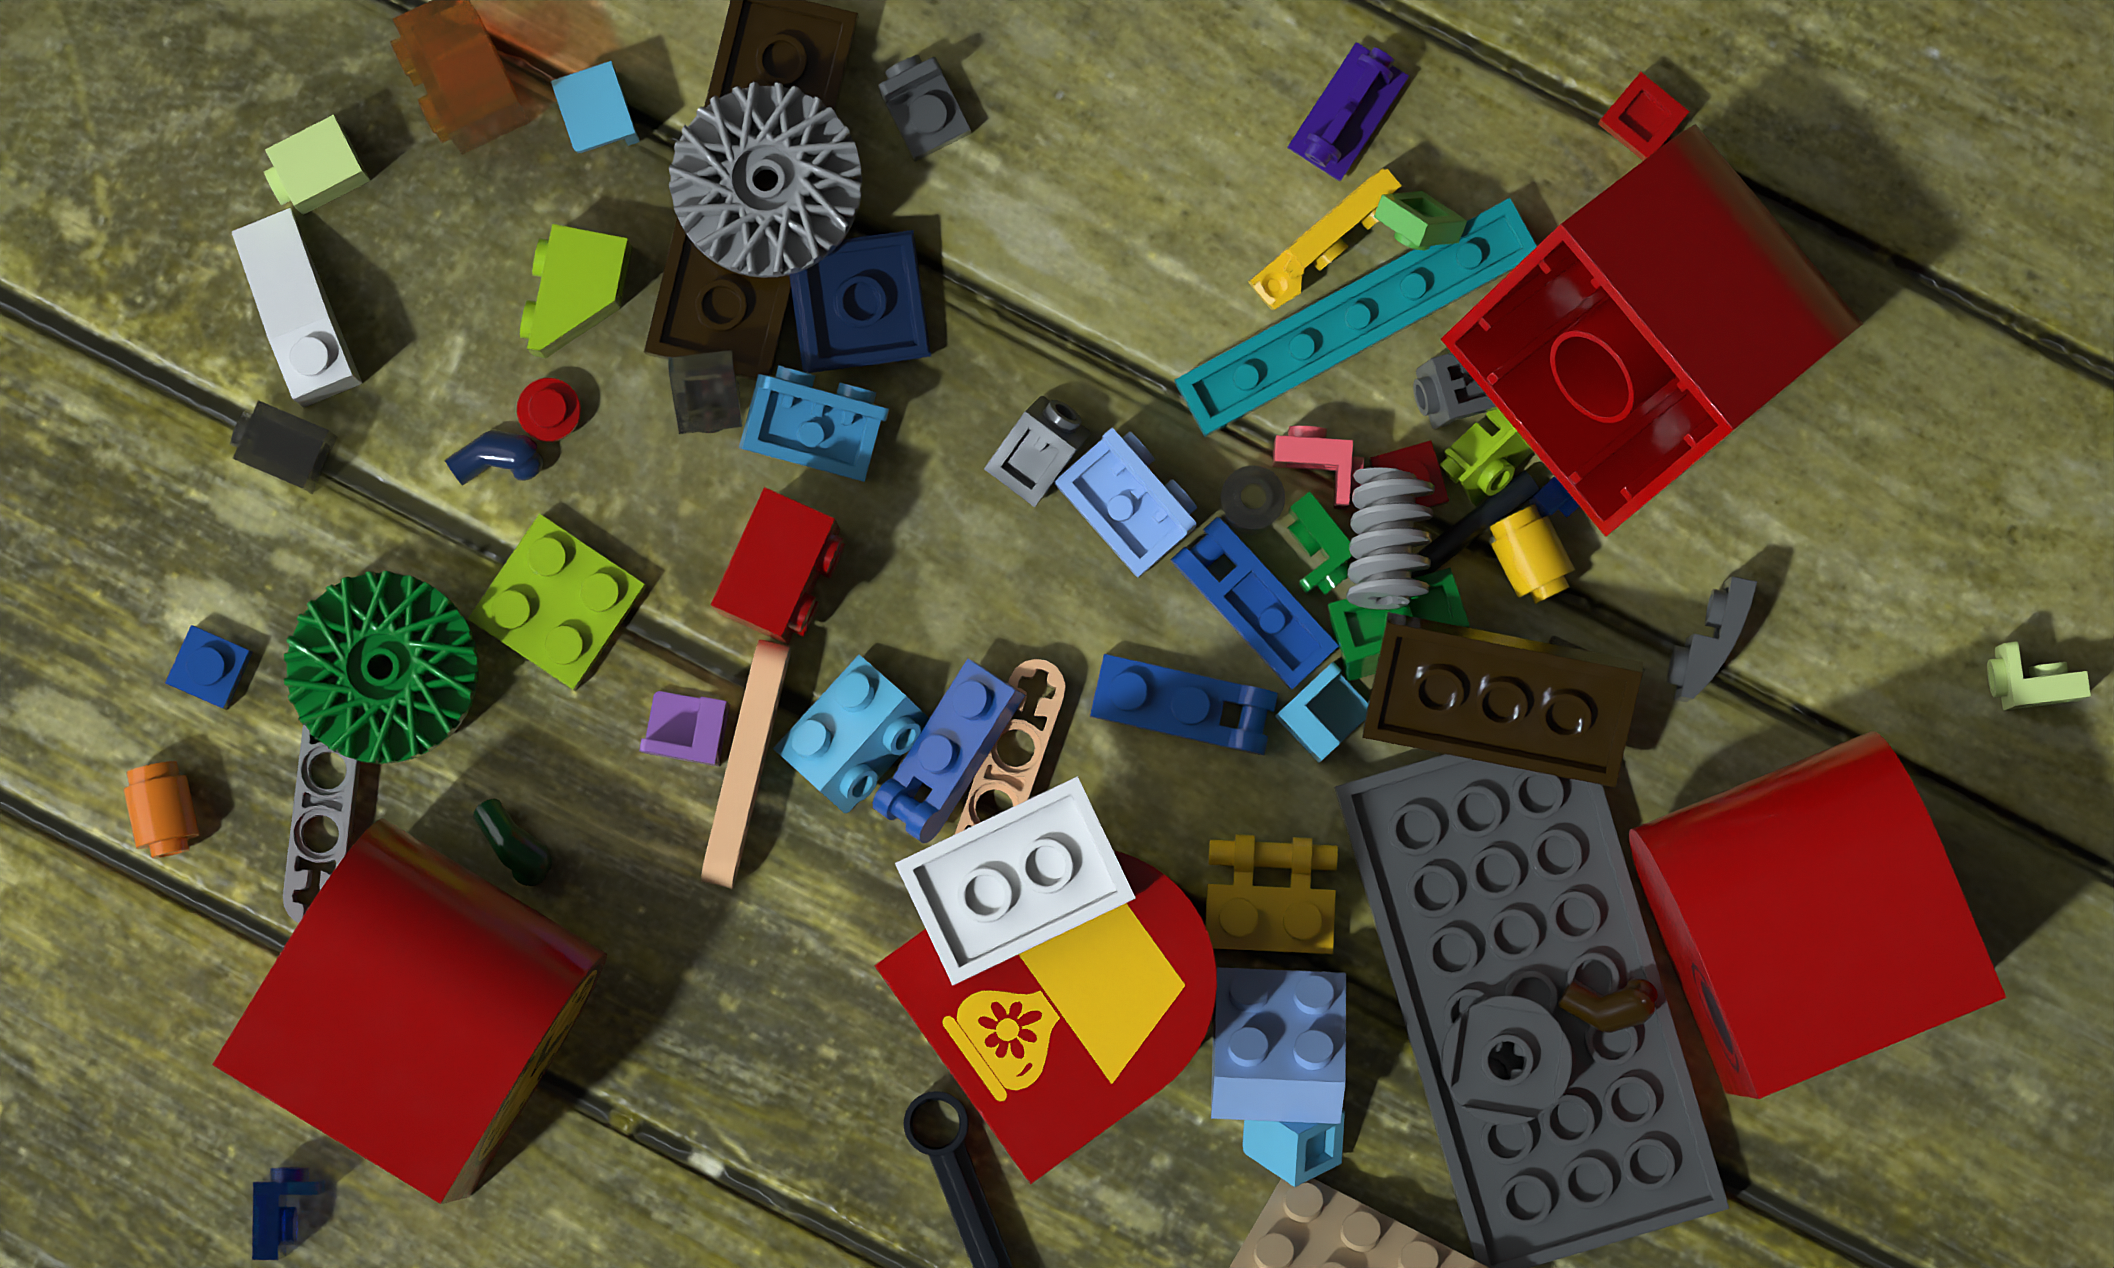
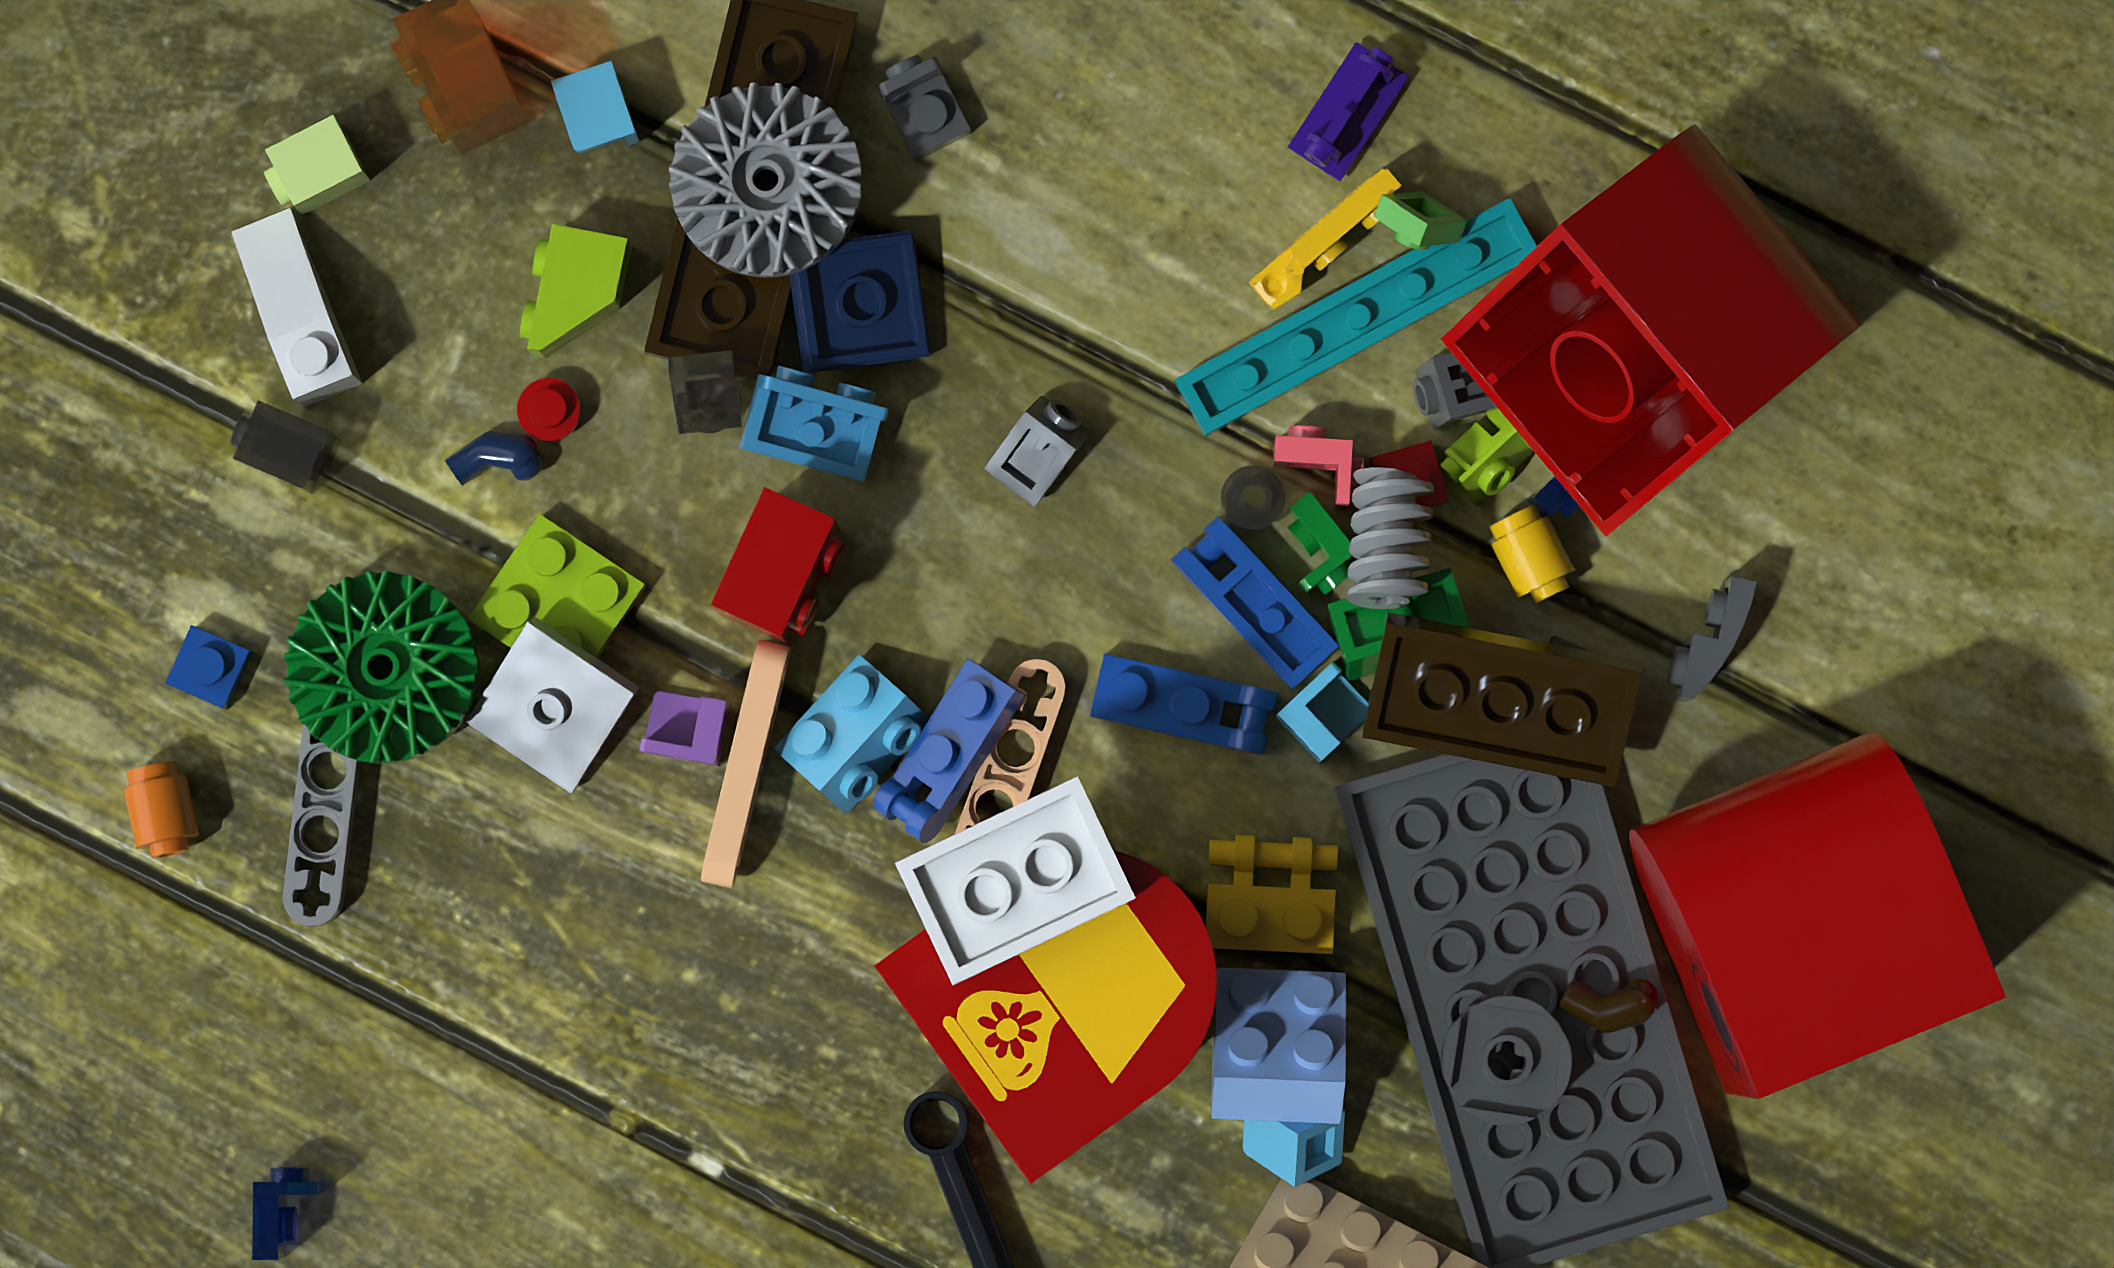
(413, 1012): red brick -> none
(513, 846): dark green arm -> none
(552, 704): none -> plate
(1128, 501): light blue bracket -> none
(1477, 522): black bar -> none
(1643, 117): red plate -> none
(2046, 686): yellowish green bracket -> none

